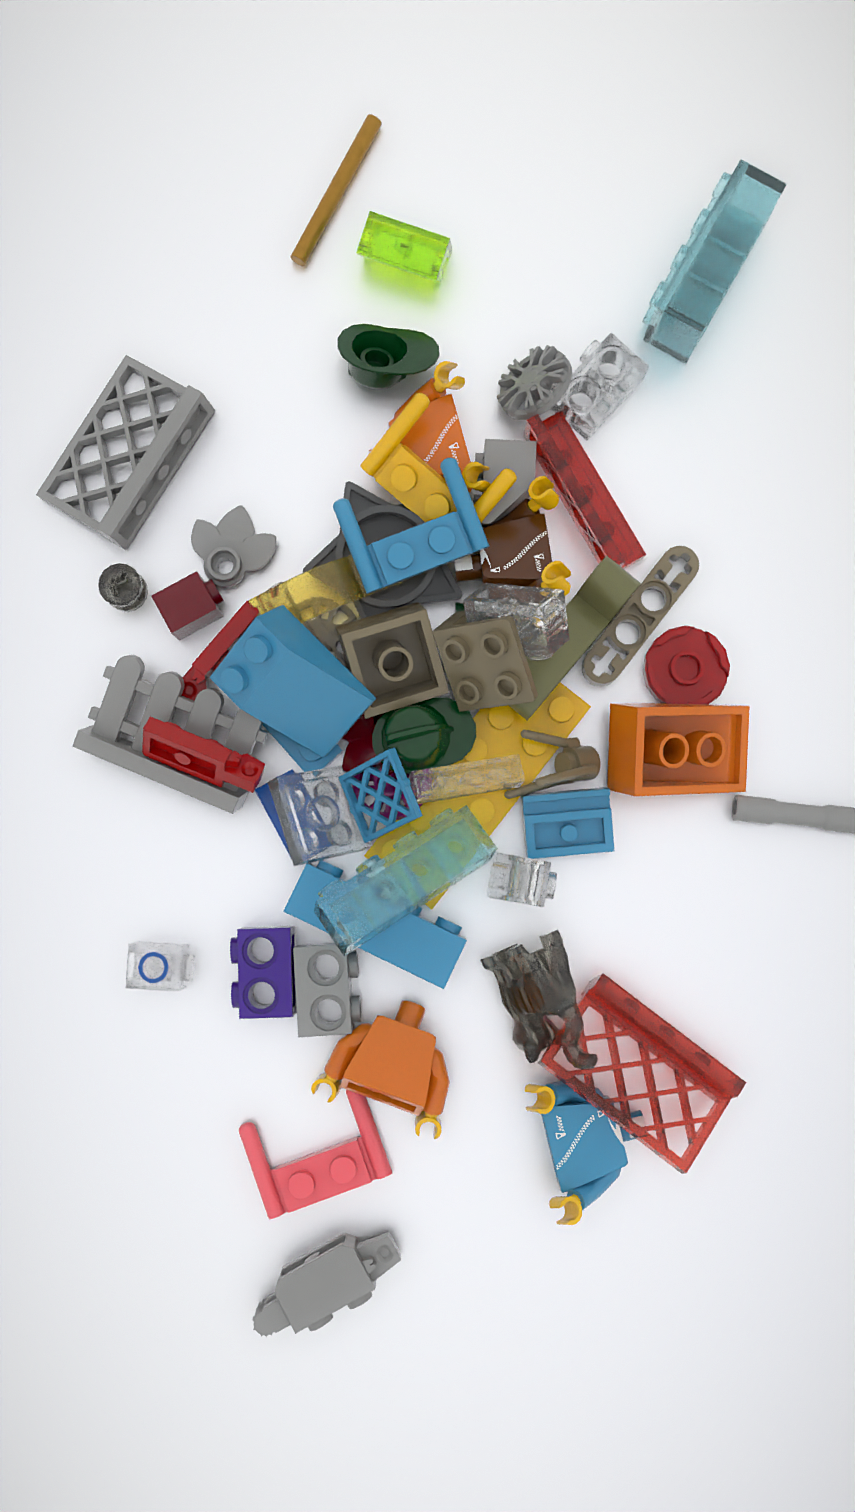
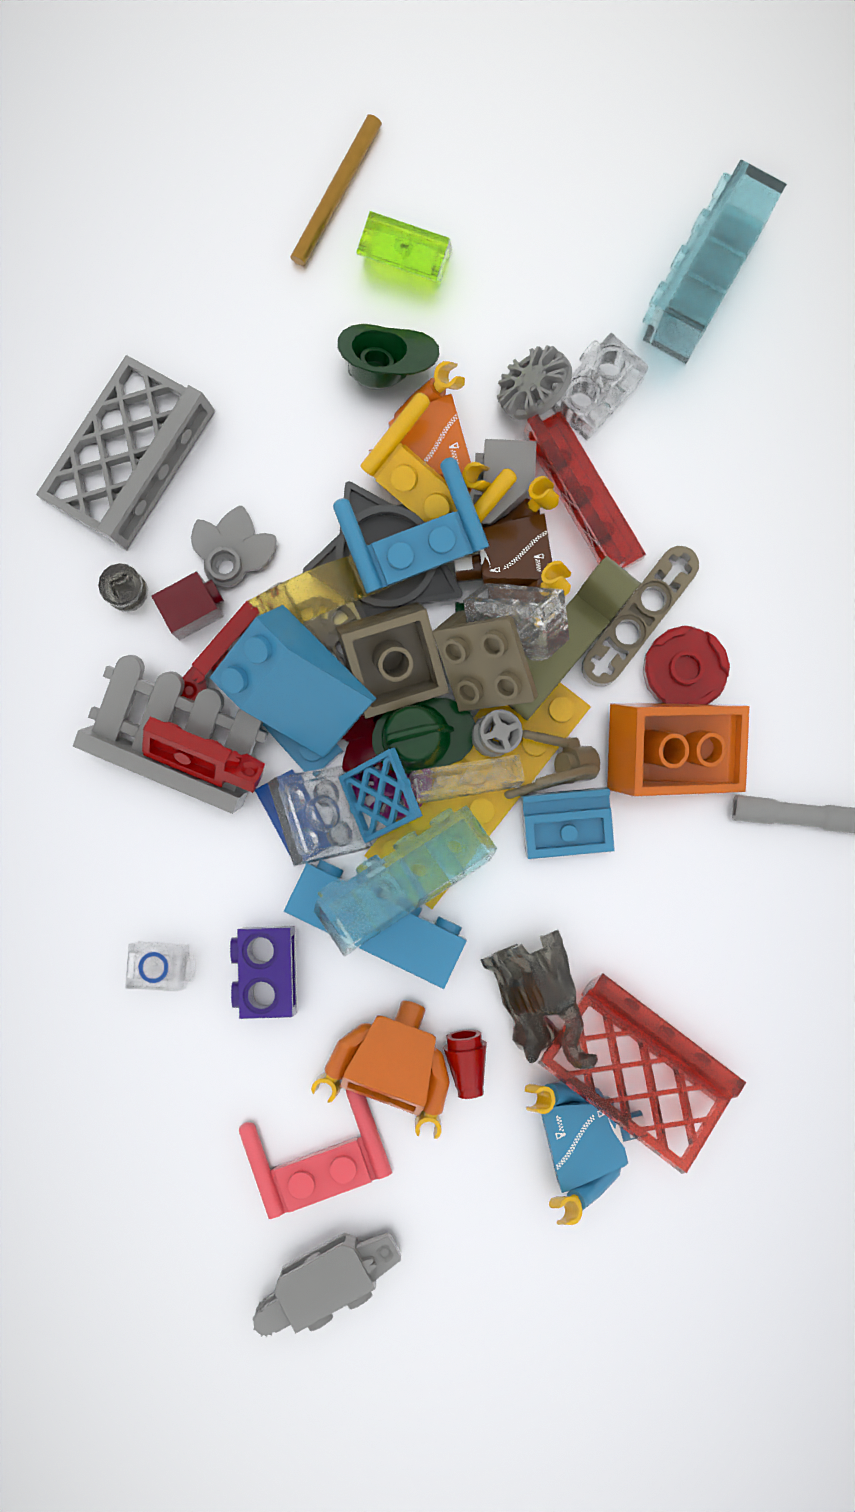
(313, 988): light grey brick -> none
(467, 1060): none -> red cone
(505, 729): none -> light grey wheel
(521, 880): clear brick -> none

